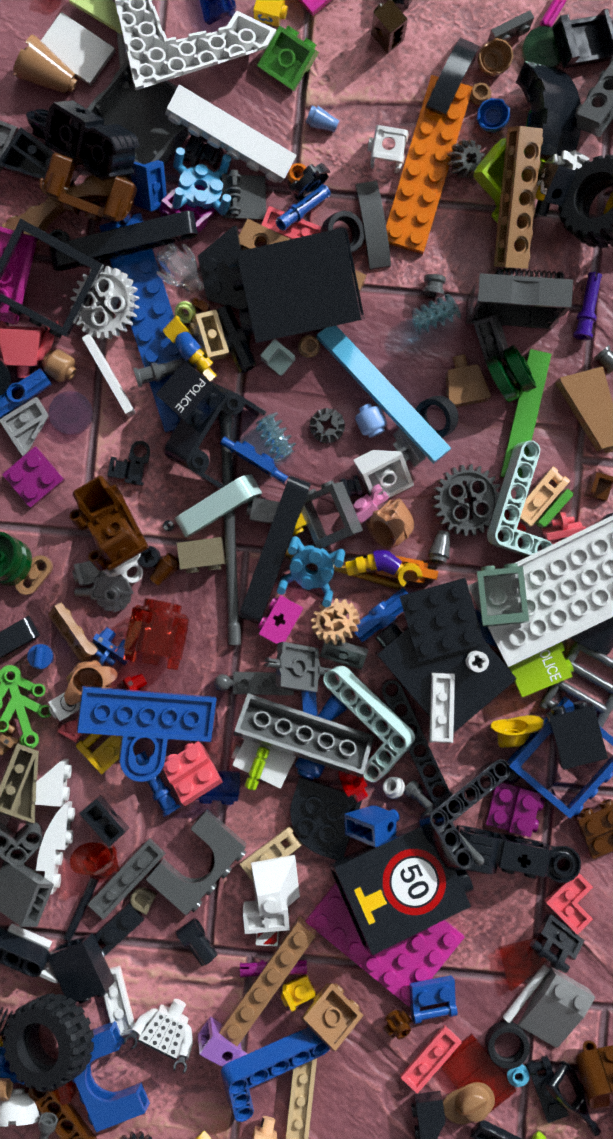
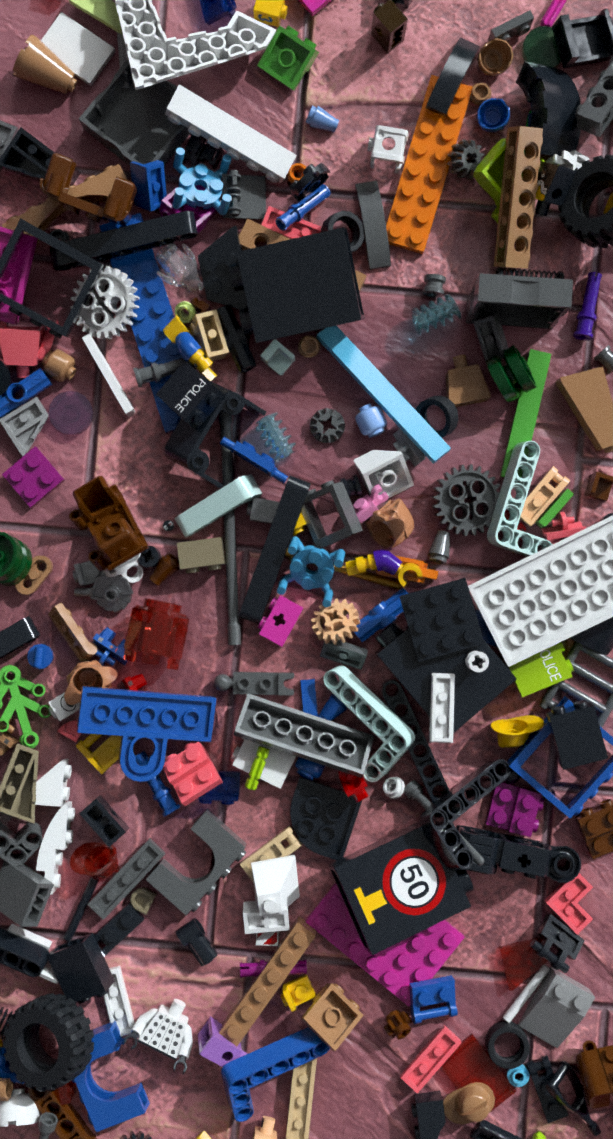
(82, 136): black brick -> none
(131, 470): black piece -> none
(297, 667): dark grey plate -> none
(371, 825): blue torso -> none
(503, 619): sand green window -> none

